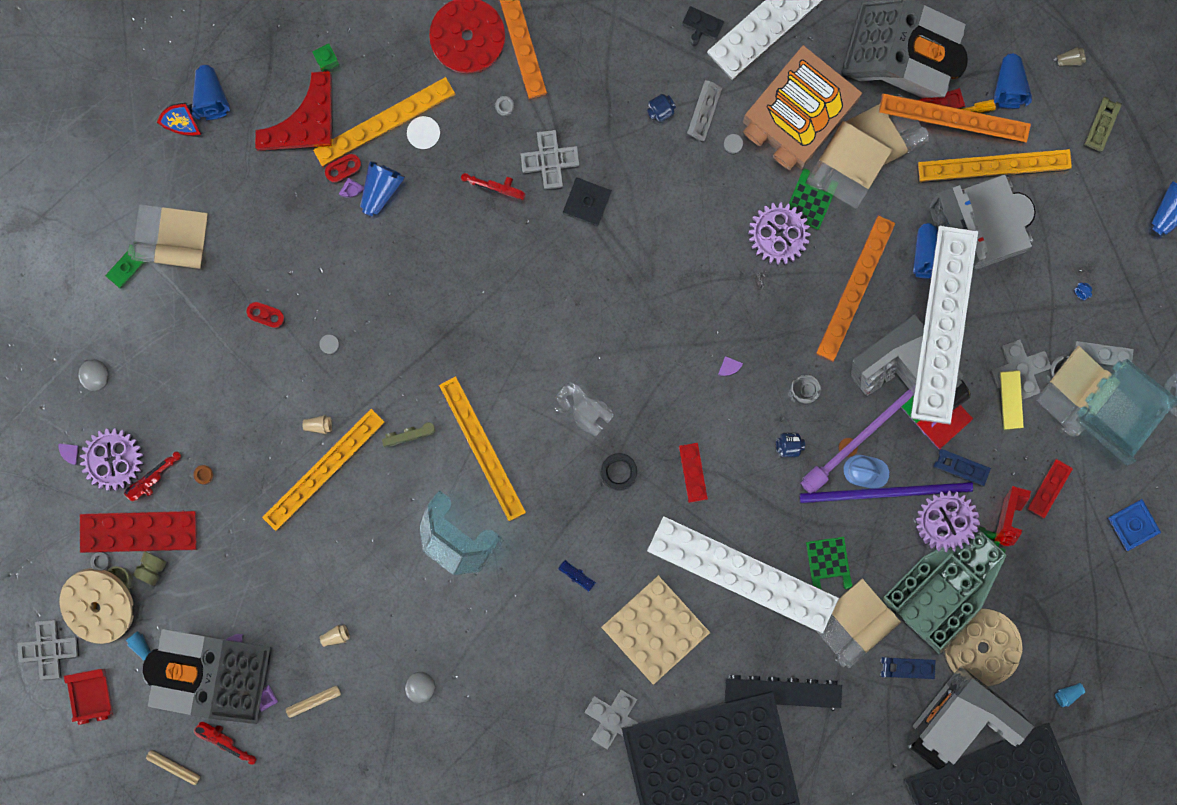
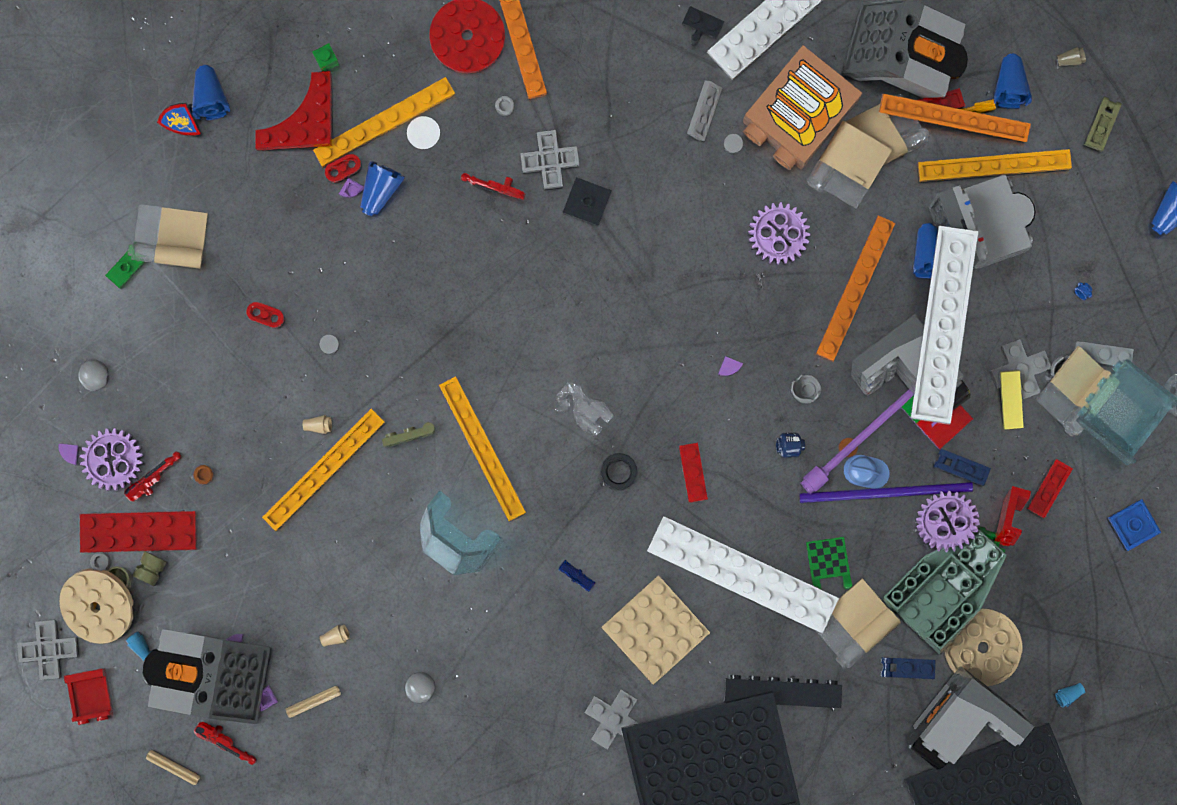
(661, 108): dark blue head -> none
(810, 201): green flag -> none

